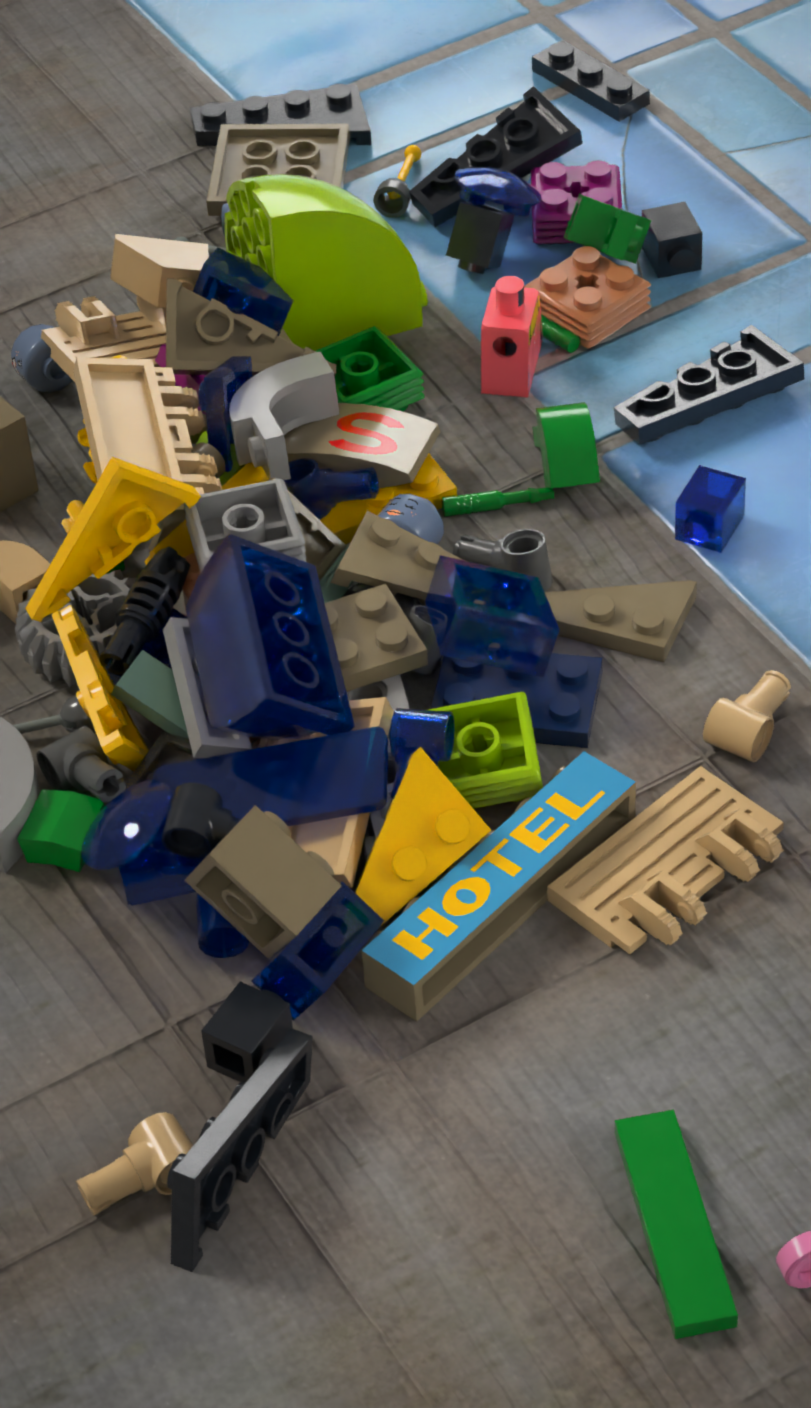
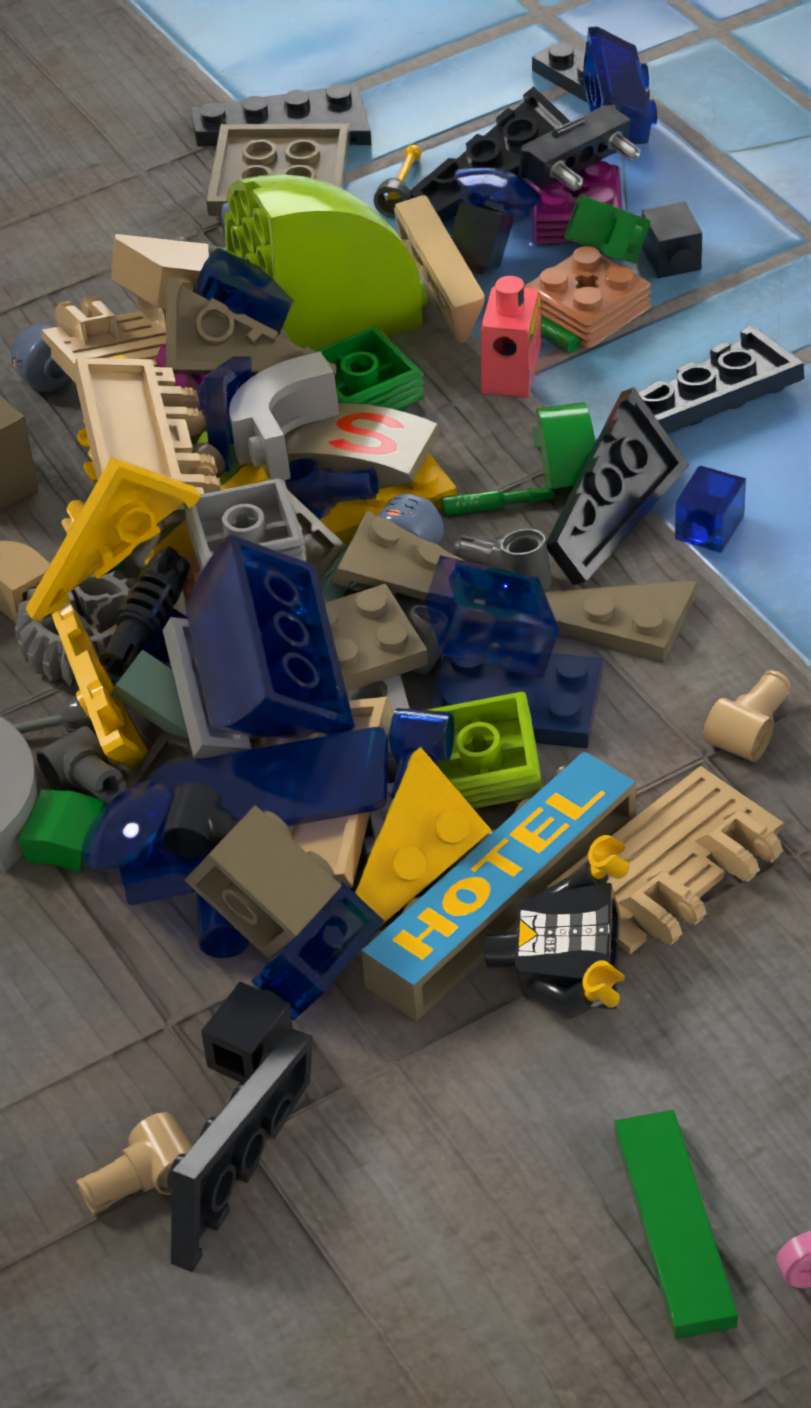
(440, 265): none -> tan slope
(568, 938): none -> torso
(575, 147): none -> black piece
(616, 488): none -> black wing
(617, 77): none -> clear blue slope

